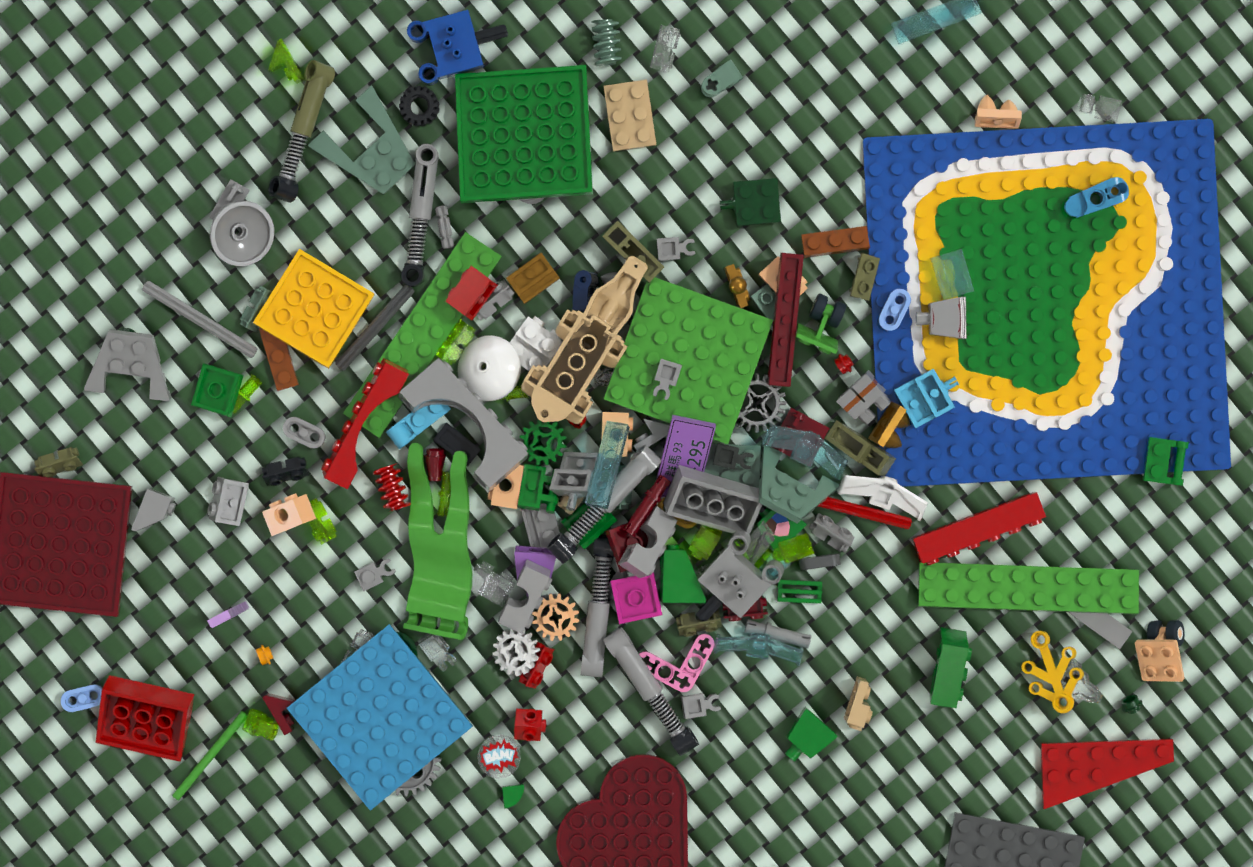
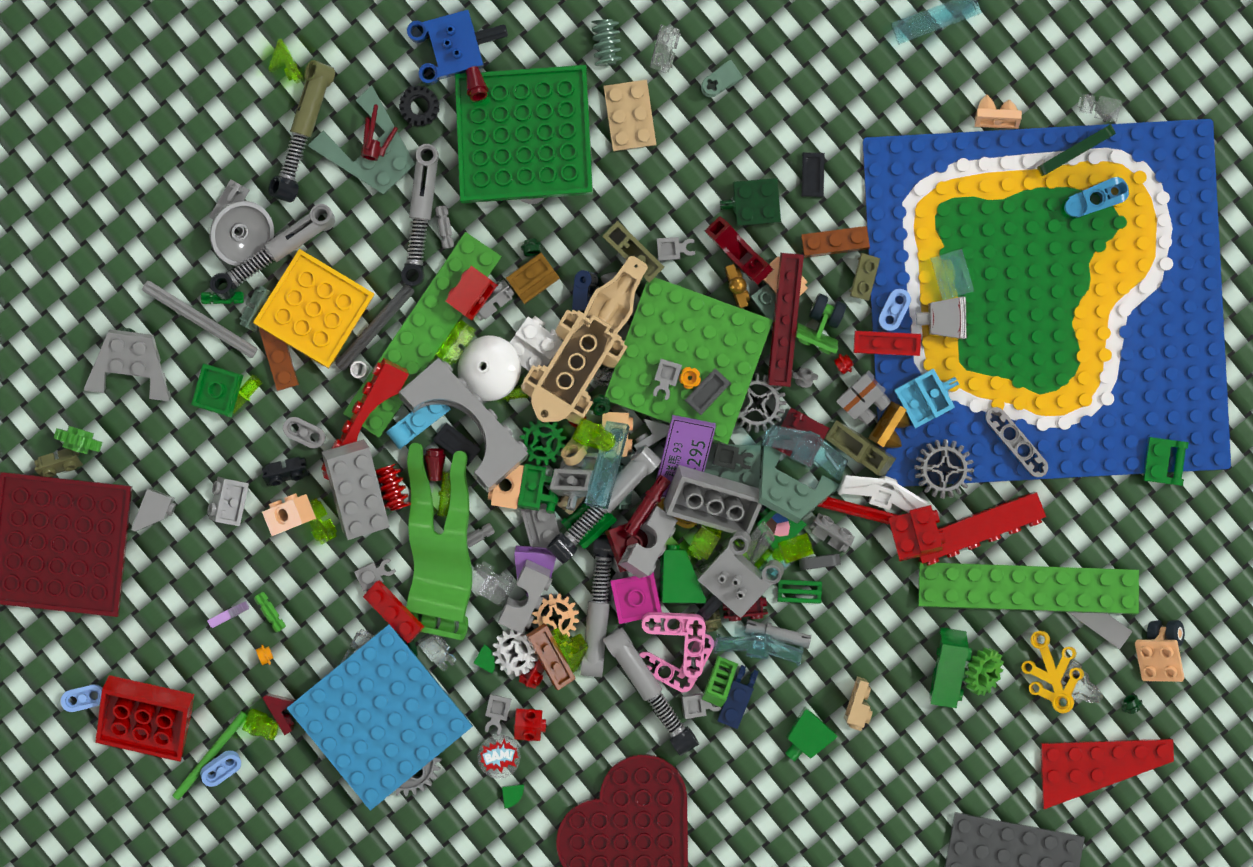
(77, 440): none -> bright green gear
(207, 298): none -> green axle
(221, 768): none -> light blue plate
(269, 612): none -> bright green axle
(275, 250): none -> piece
(355, 369): none -> white hinge
(355, 489): none -> light grey brick
(371, 148): none -> dark red plant
(393, 611): none -> red plate
(476, 85): none -> dark red cone
(479, 534): none -> light grey axle
(486, 659): none -> green tile
(498, 710): none -> light grey plate
(531, 247): none -> dark green plate
(550, 656): none -> plate
(572, 649): none -> clear neon green slope
(573, 447): none -> tan piece
(593, 435): none -> clear neon green piece
(600, 400): none -> dark green plate
(683, 378): none -> light orange plate
(684, 630): none -> bright pink beam
(707, 391): none -> dark grey tile
(716, 694): none -> bright green slope
(737, 699): none -> dark blue hinge
(738, 250): none -> dark red arch
(804, 377): none -> light grey plate
(812, 175): none -> black tile
(887, 343): none -> red plate
(917, 533): none -> red plate
(944, 478): none -> light grey gear
(984, 671): none -> bright green gear
(1018, 440): none -> light grey beam
(1076, 150): none -> dark green beam

